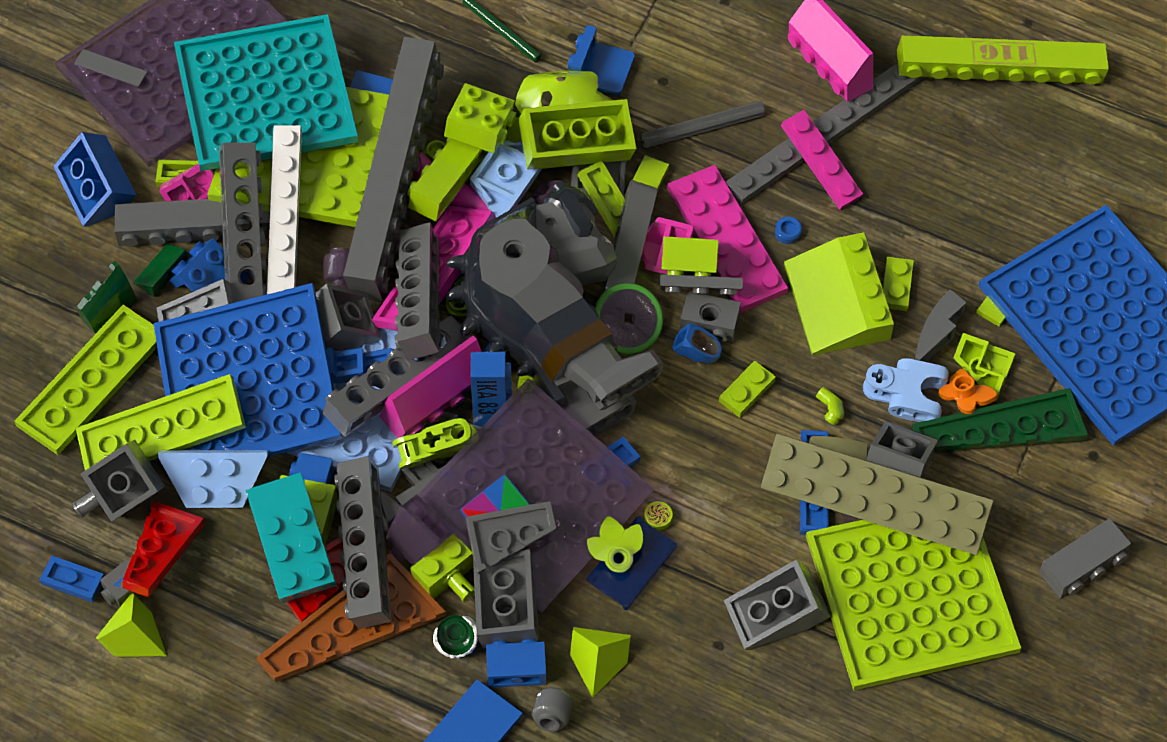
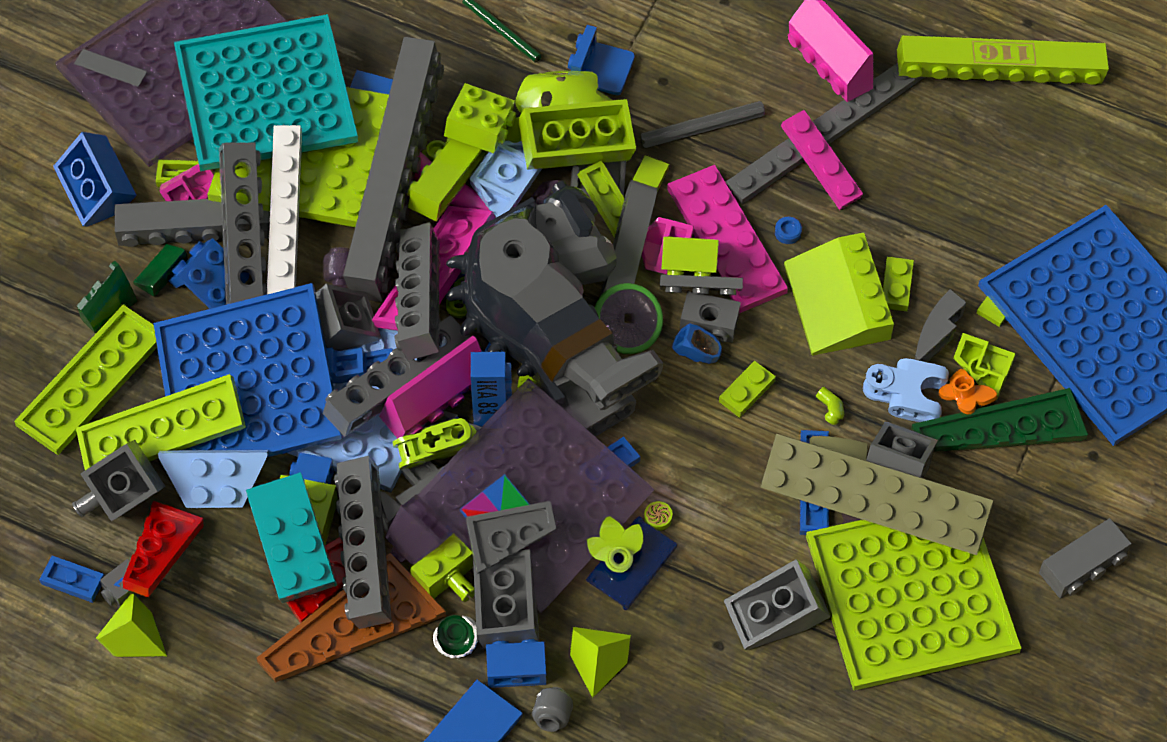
(199, 300): plate -> none

